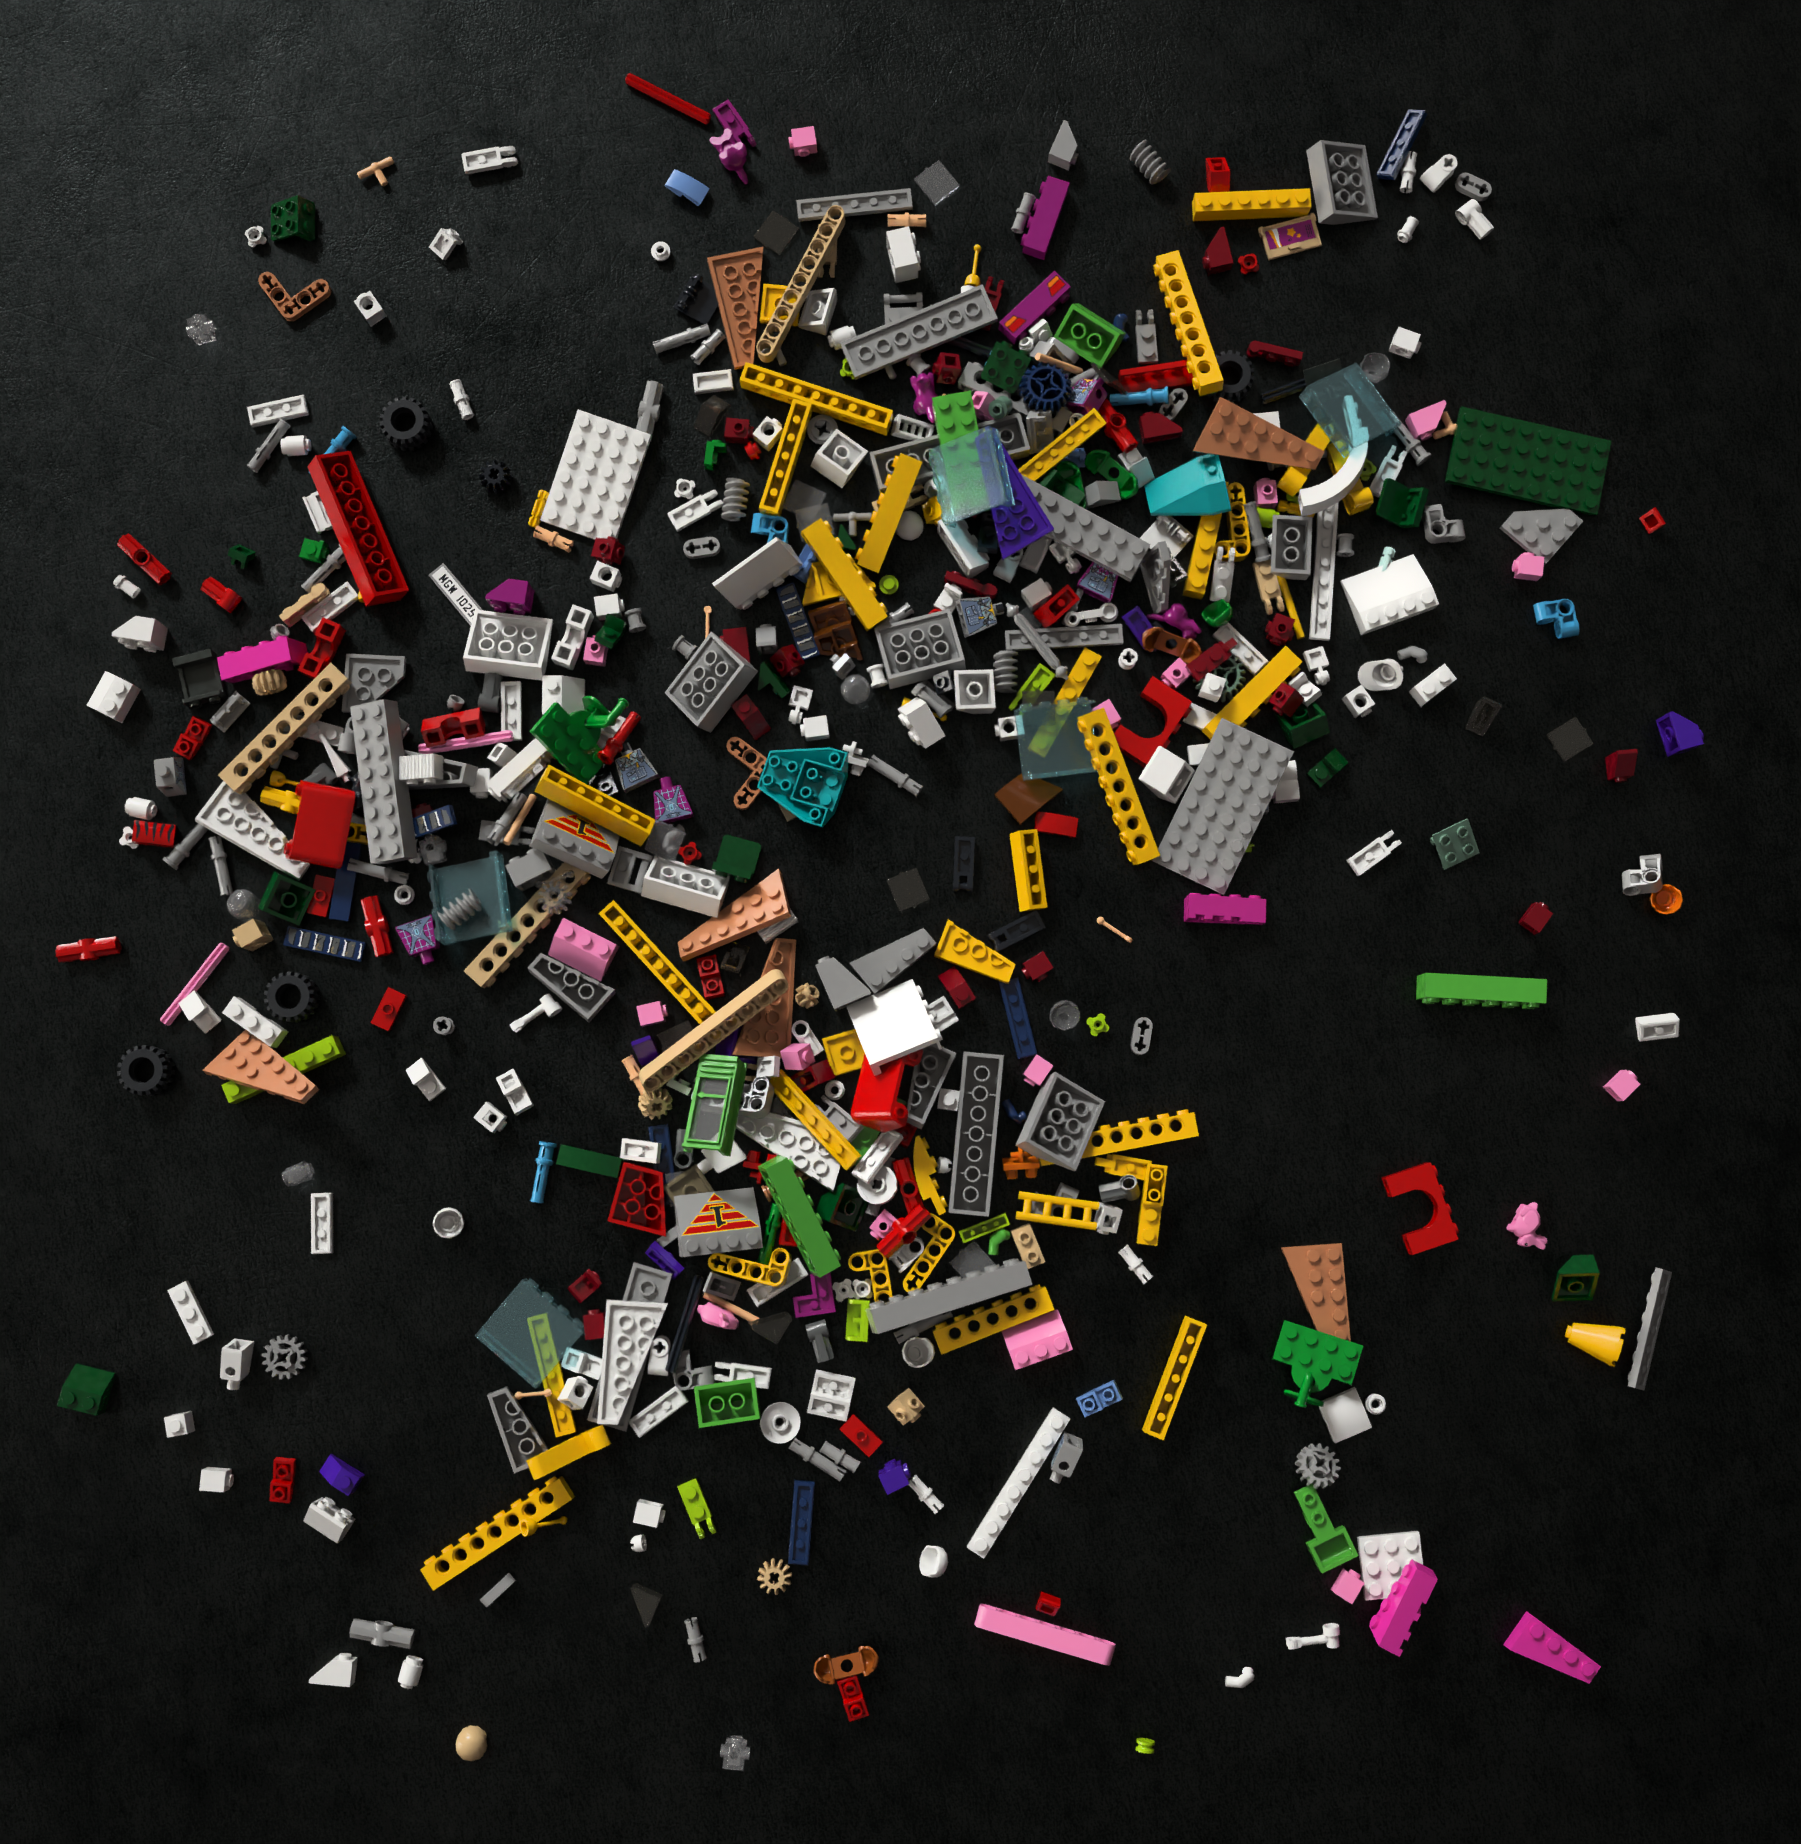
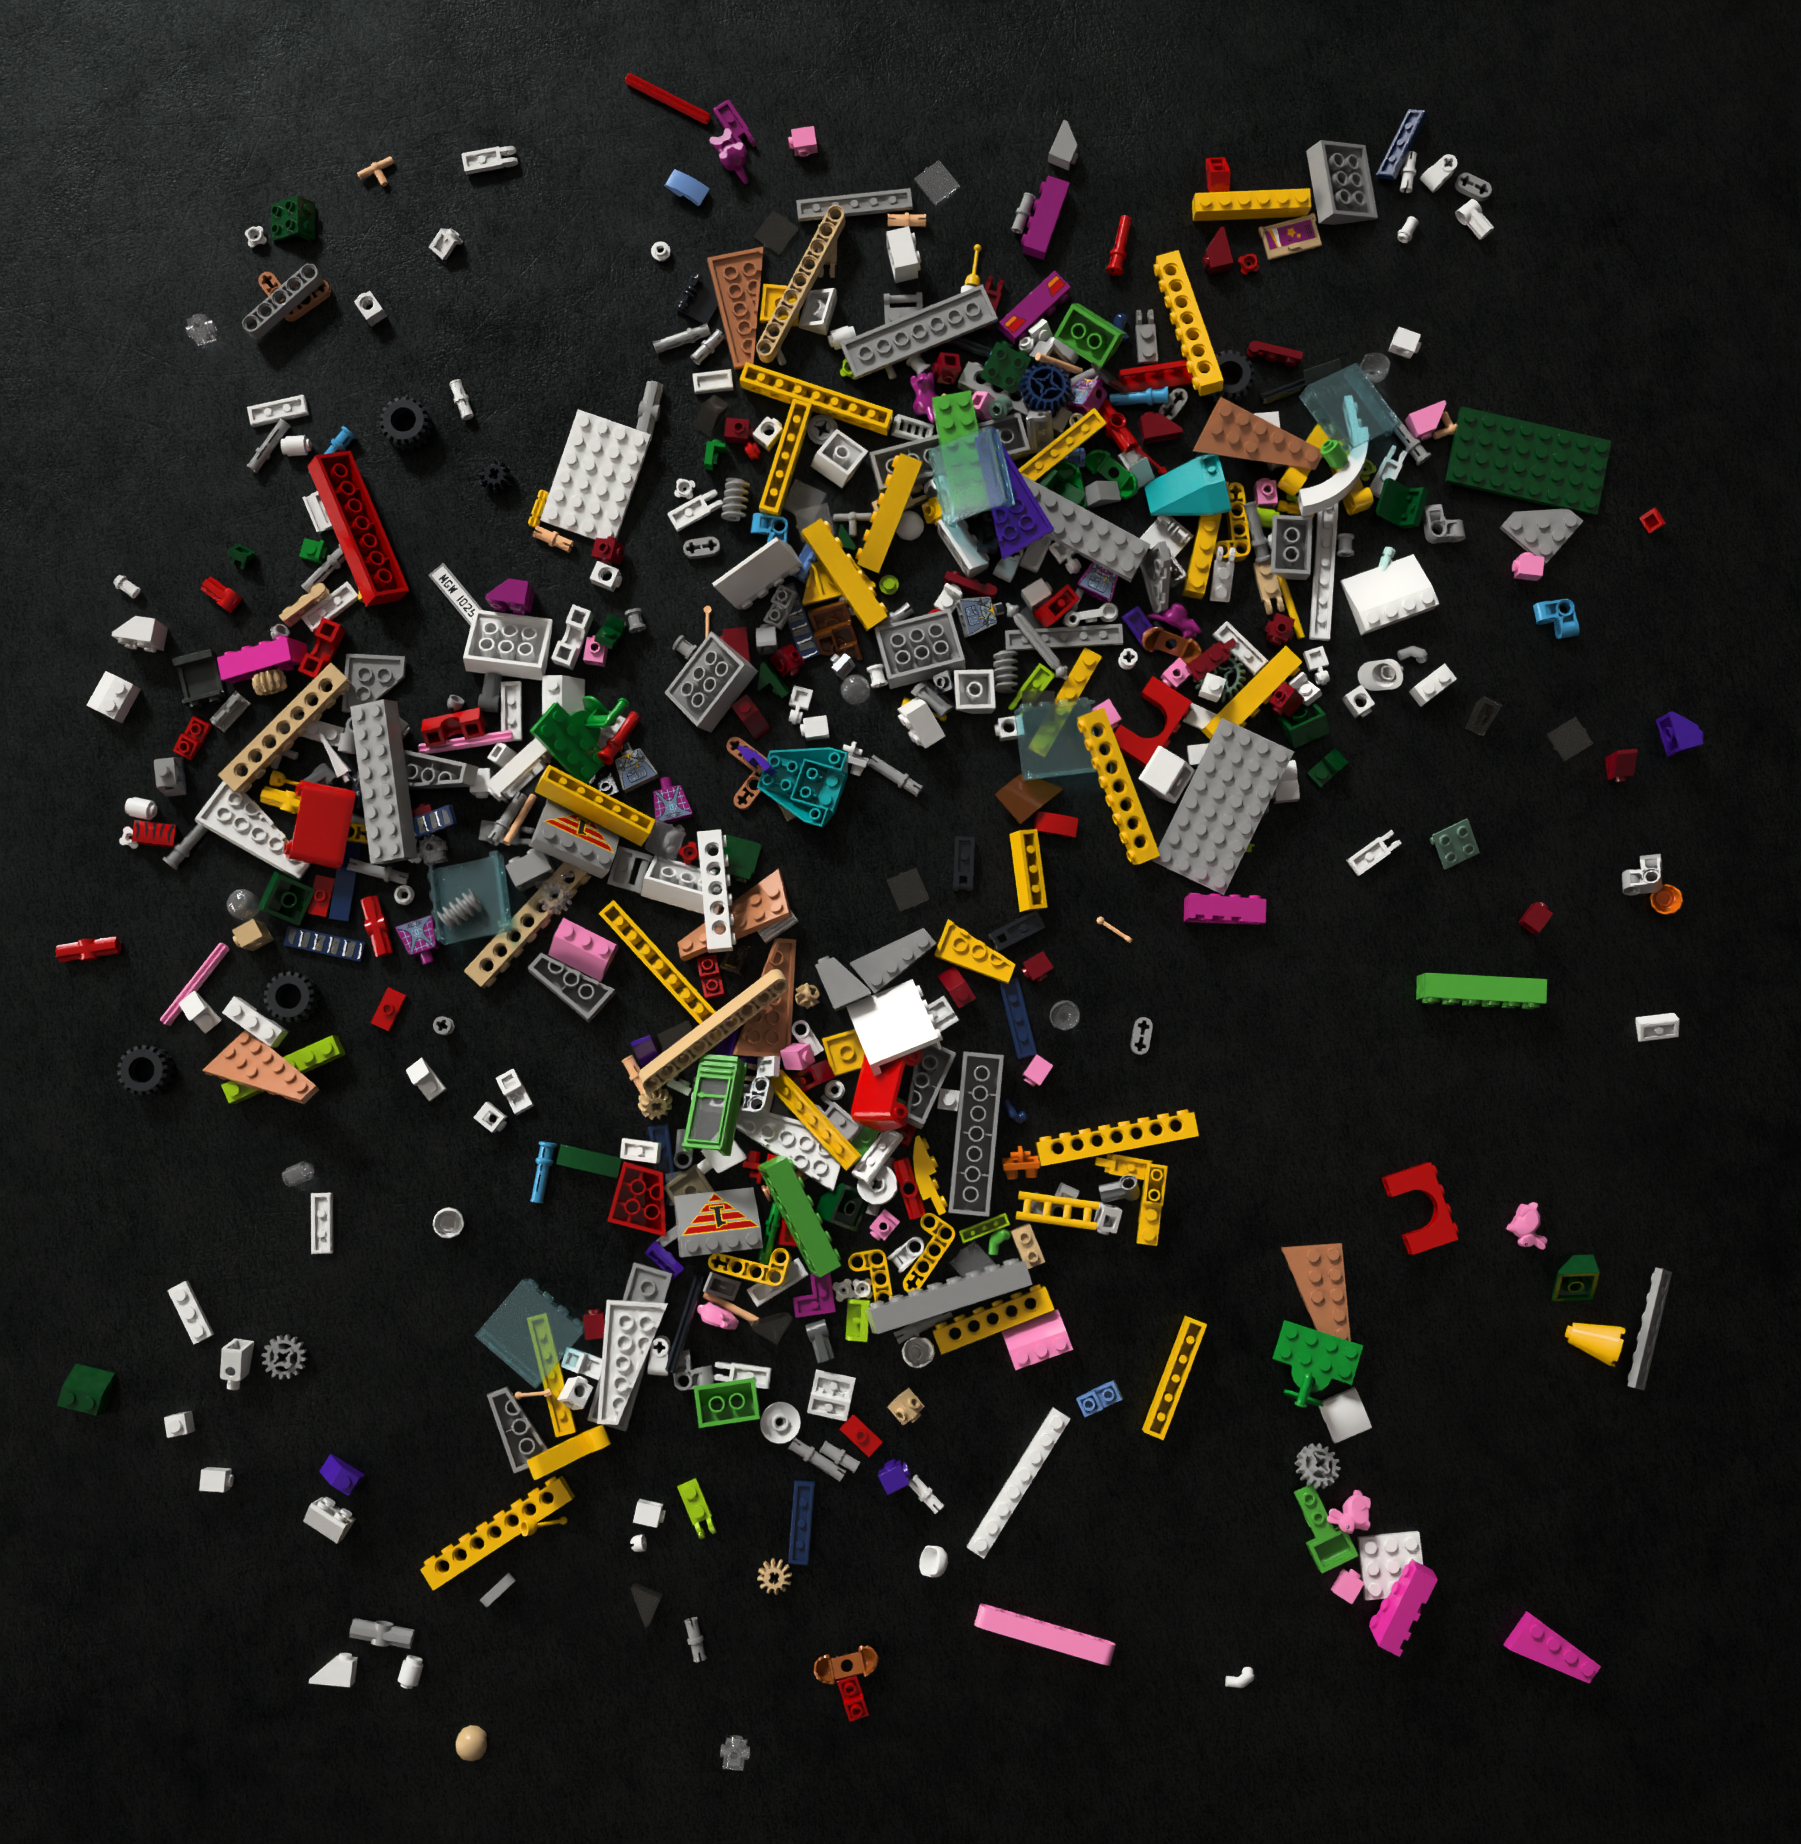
(151, 566): red piece -> none
(221, 865): light grey pin -> none
(283, 1480): red slope -> none
(287, 292): none -> light grey beam
(420, 768): white brick -> none
(548, 1005): white brick -> none
(585, 1285): dark red bracket -> none
(608, 604): white brick -> none
(652, 1013): bright pink brick -> none
(658, 1411): white tile -> none
(707, 841): none -> white brick
(755, 760): none -> dark purple slope
(781, 608): none -> light grey slope
(903, 1230): red piece -> none
(943, 1165): white hinge -> none
(1048, 1604): red slope -> none
(1060, 1122): light grey slope -> none
(1066, 1457): light grey torso -> none
(1092, 1024): lime plate -> none
(1119, 254): none -> red pin
(1135, 1264): white pin -> none
(1145, 1745): lime bush -> none
(1148, 164): light grey piece -> none
(1162, 470): none -> red hinge
(1218, 613): green hair -> none
(1329, 1636): white brick -> none
(1334, 454): none -> bright green brick
(1354, 1514): none -> bright pink animal
(1381, 1404): white plate -> none
(1622, 1085): bright pink brick -> none

